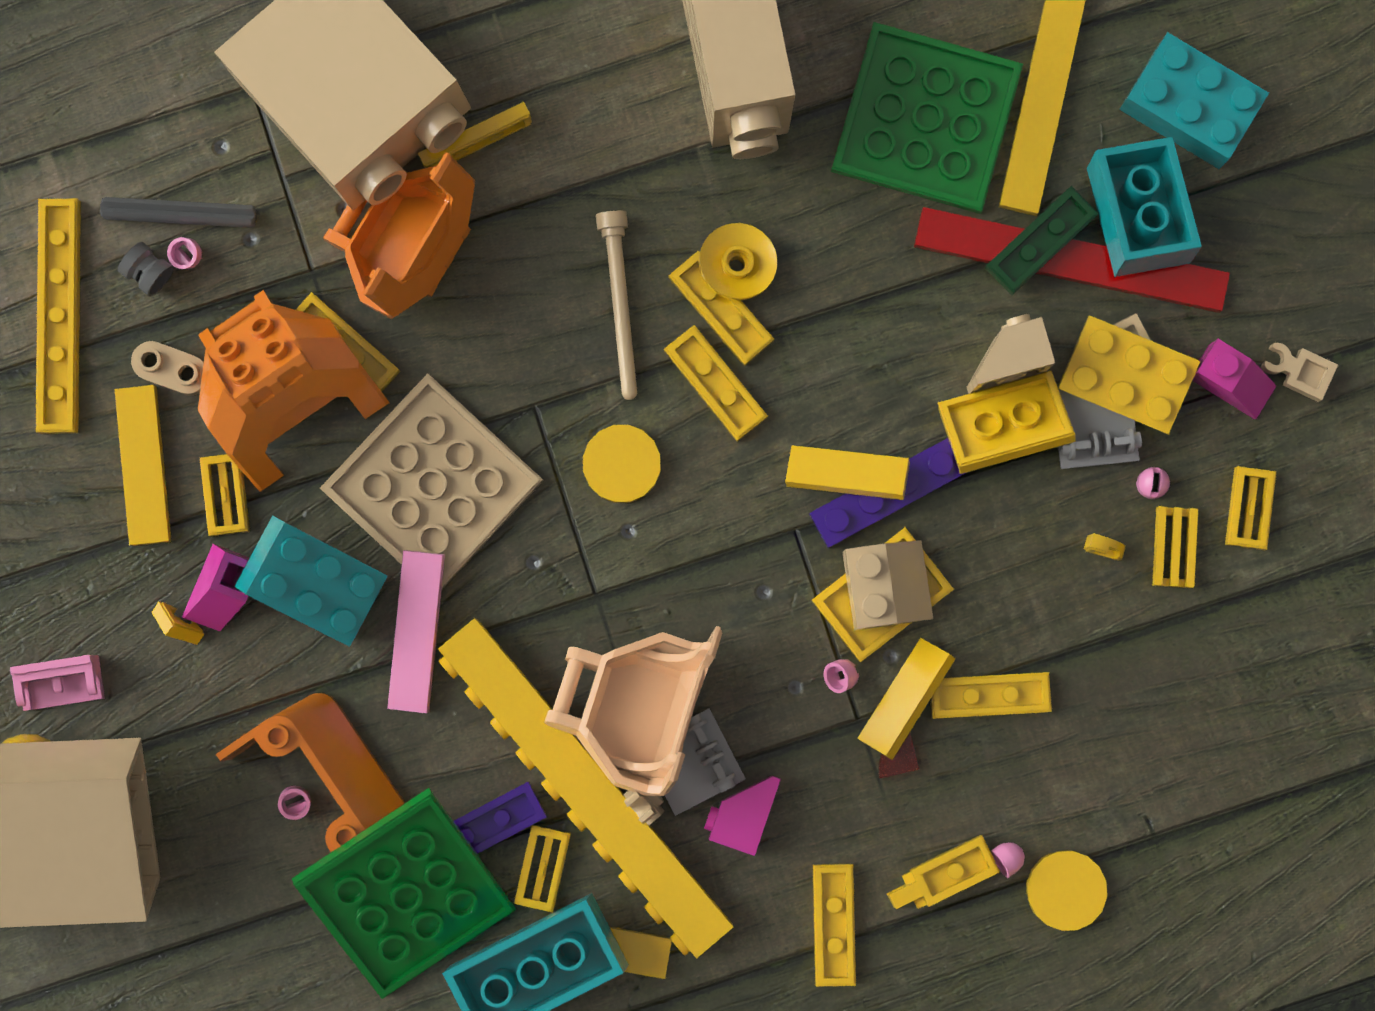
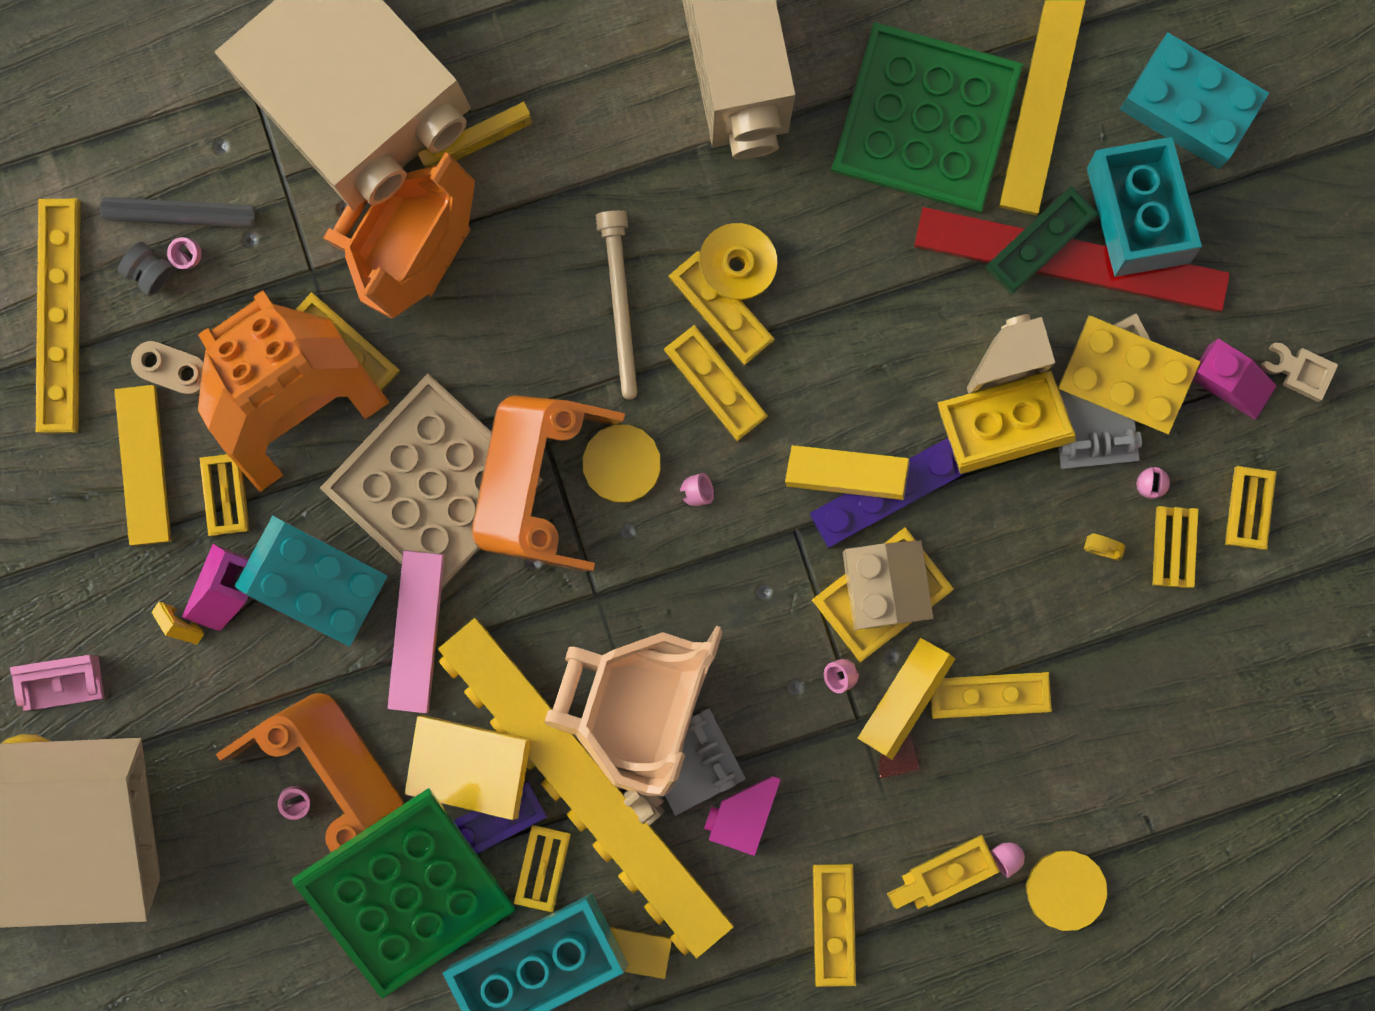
(468, 766): none -> yellow tile
(512, 472): none -> orange windscreen
(698, 490): none -> bright pink hinge

